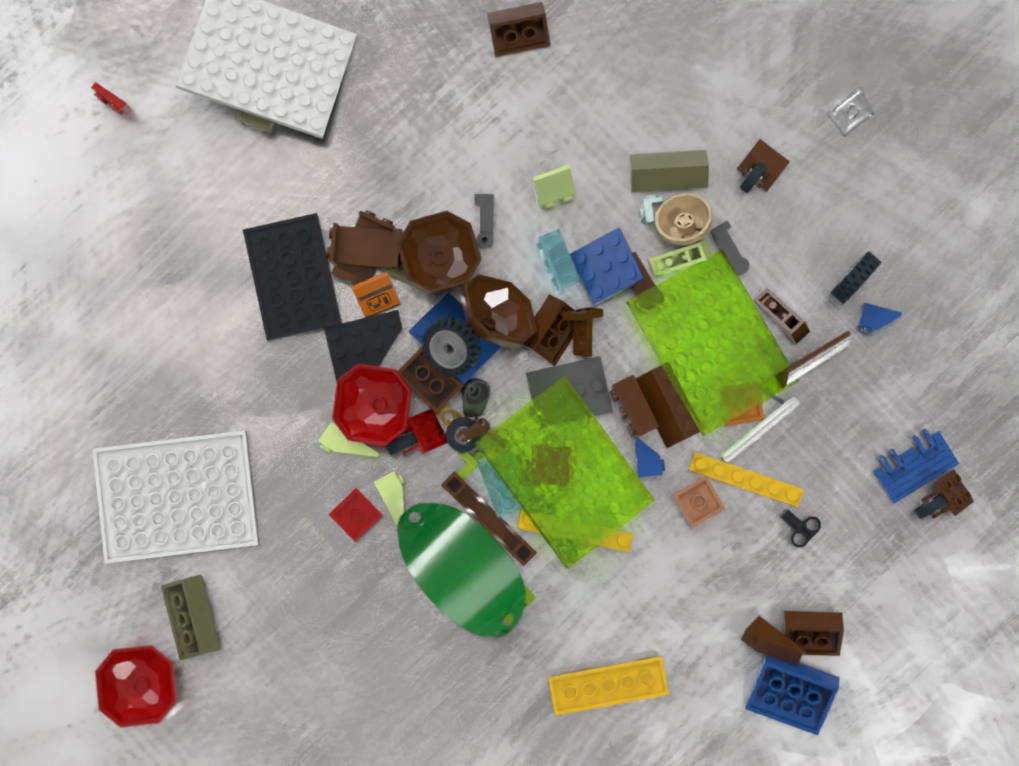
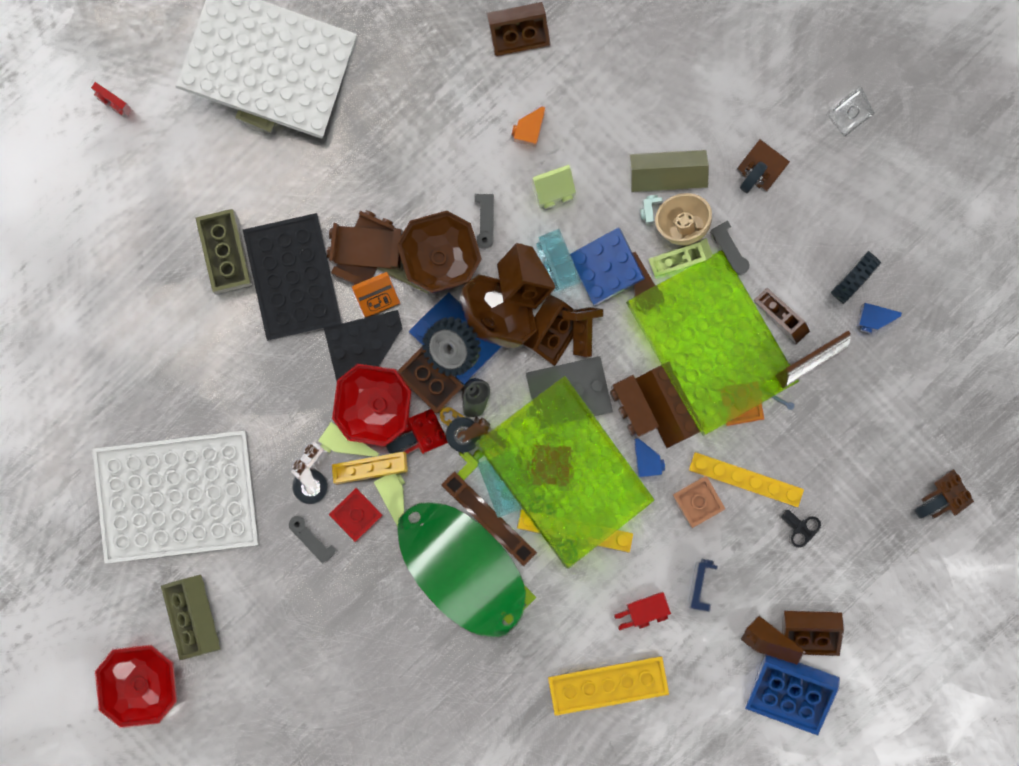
(223, 251): none -> olive brick
(299, 527): none -> dark grey leg
(309, 484): none -> plate
(369, 468): none -> yellow plate
(524, 277): none -> reddish brown slope
(529, 127): none -> orange slope
(645, 610): none -> red hinge
(697, 583): none -> dark blue panel
(760, 429): white axle -> none
(916, 467): blue hinge -> none

